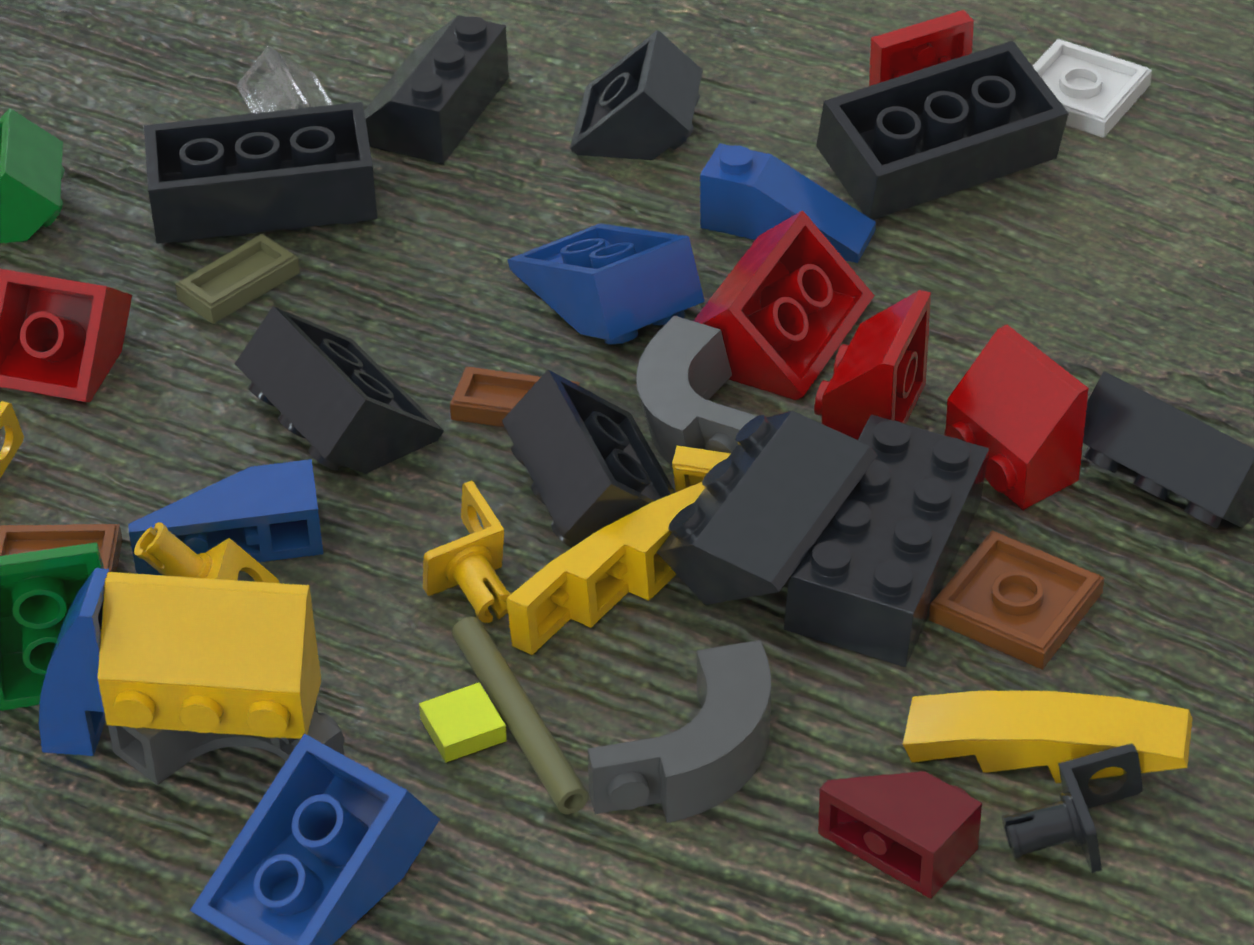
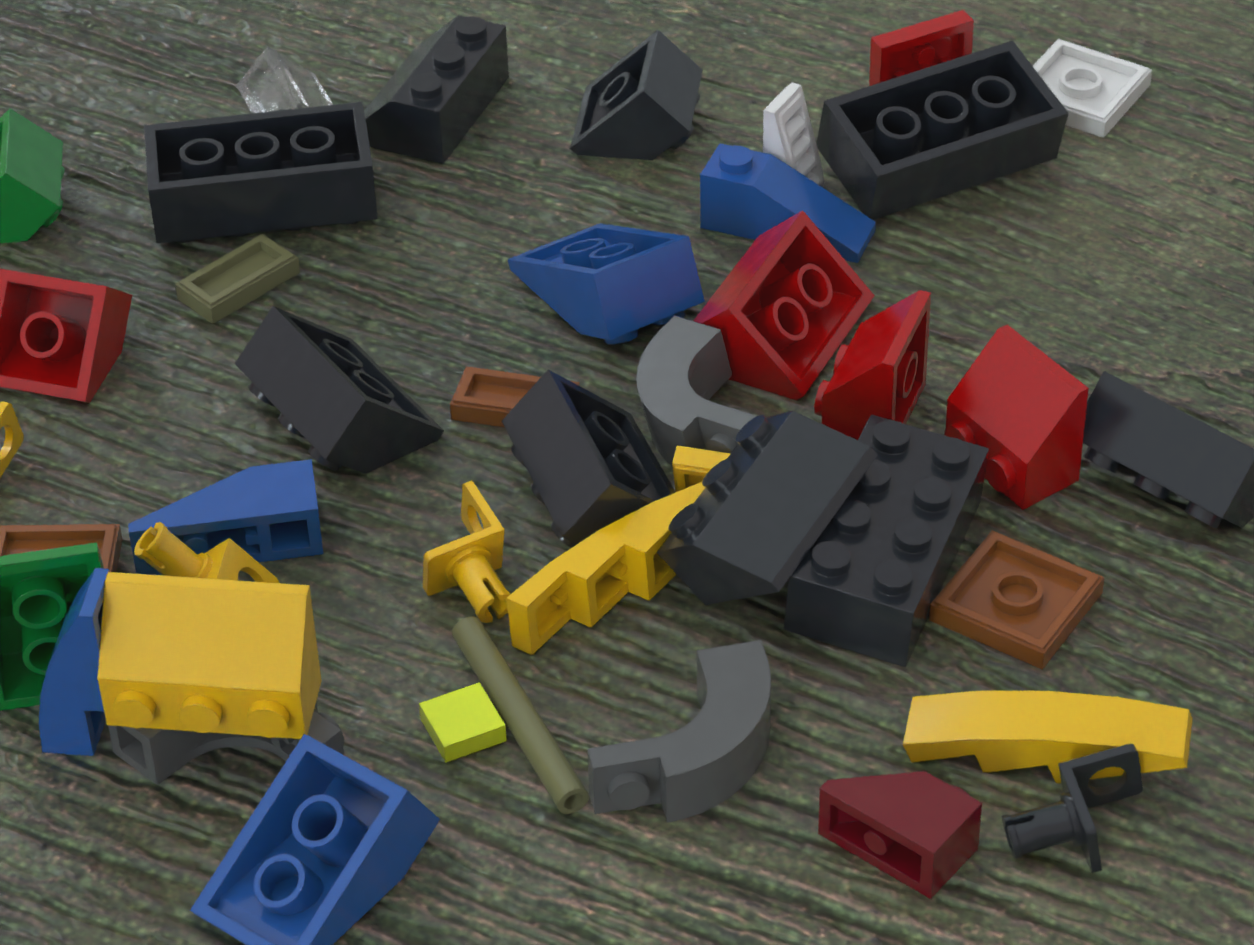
(790, 133): none -> white slope

